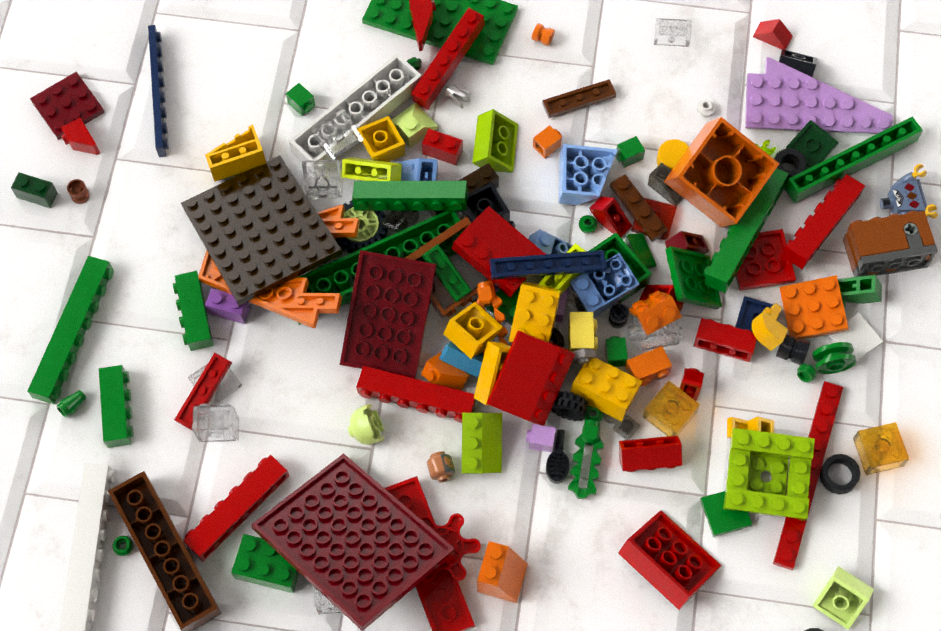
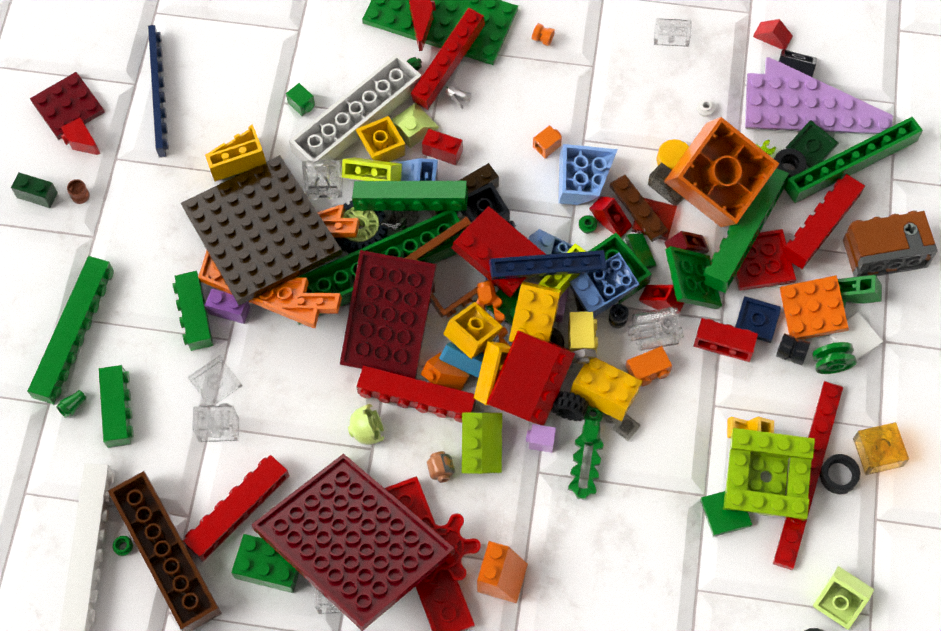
(204, 388): red tile -> none
(337, 134): clear slope -> none
(447, 273): green tile -> none
(495, 141): lime slope -> none
(558, 462): black piece -> none
(579, 98): reddish brown plate -> none
(616, 351): green brick -> none
(630, 152): green brick -> none
(650, 453): red brick -> none
(655, 311): orange bracket -> none
(669, 559): red slope -> none
(670, 410): clear yellow brick -> none
(692, 382): red slope -> none
(768, 329): yellow brick -> none
(806, 373): green plate -> none
(908, 195): torso -> none

